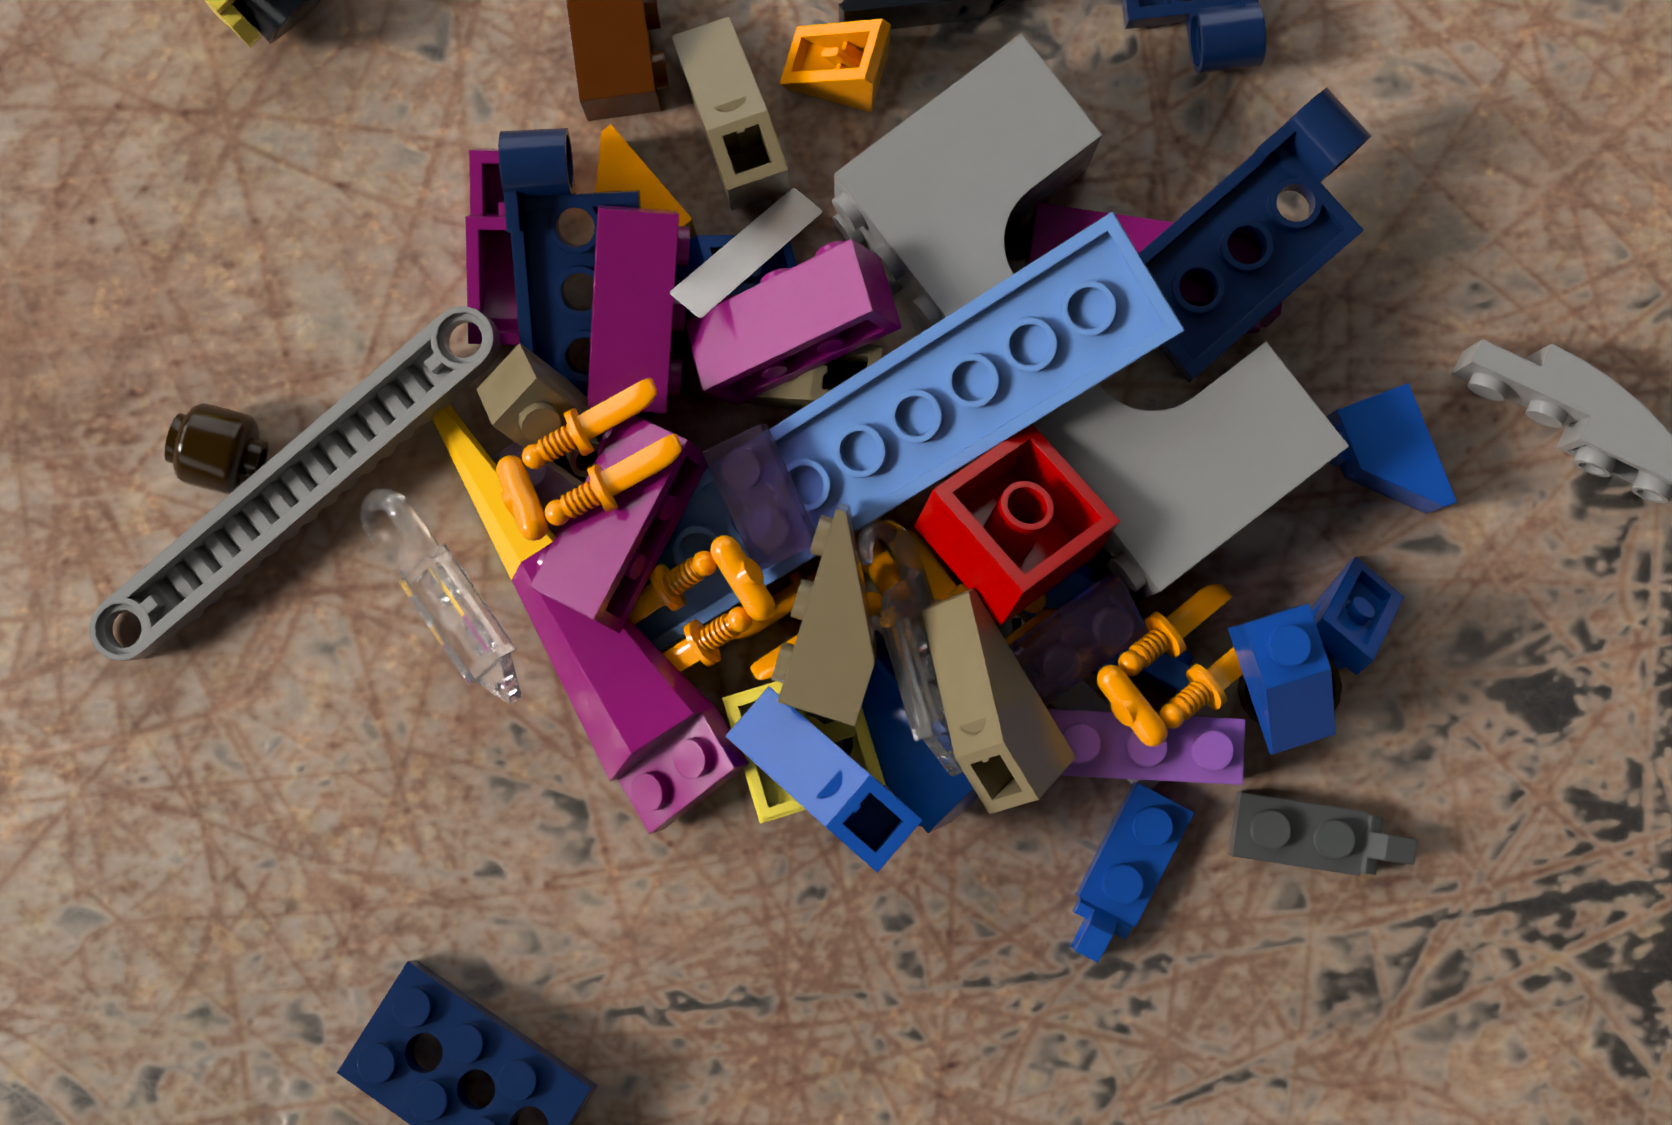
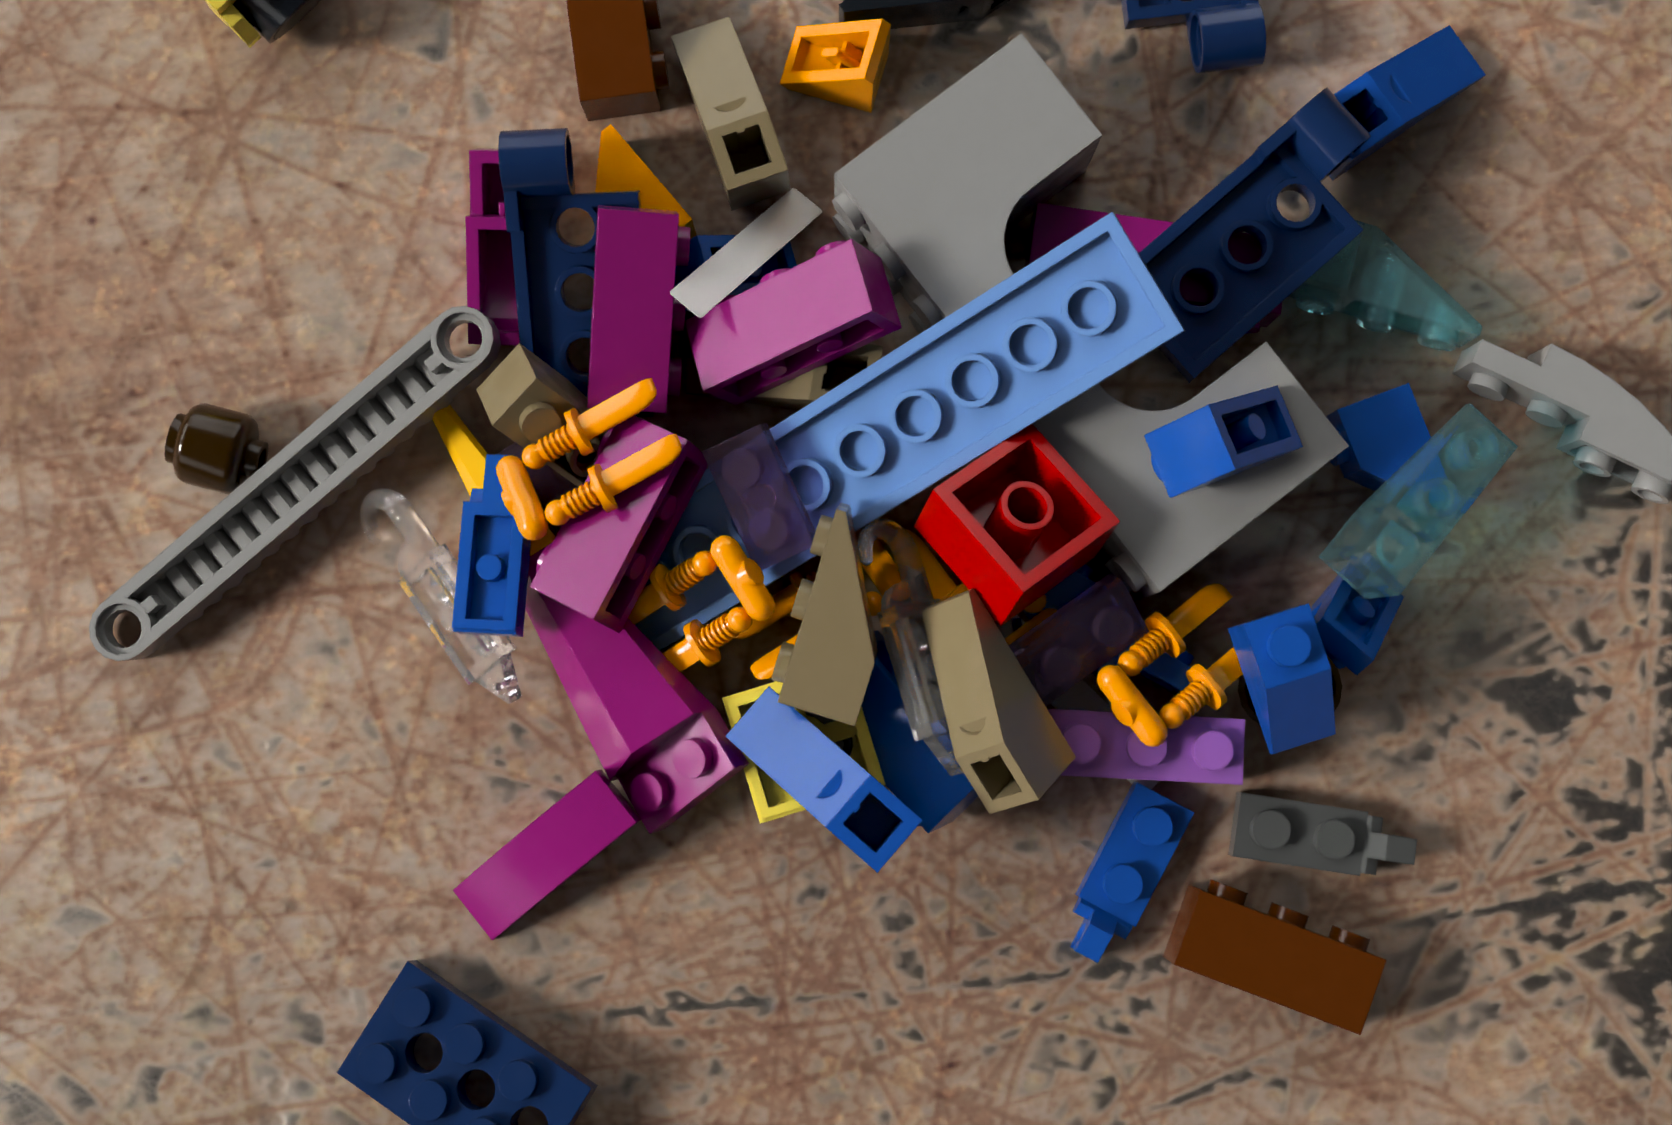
(490, 564): none -> blue hinge
(546, 853): none -> magenta slope
(1222, 440): none -> blue slope
(1275, 956): none -> reddish brown brick
(1387, 293): none -> clear light blue slope
(1407, 90): none -> blue slope
(1418, 506): none -> clear light blue slope

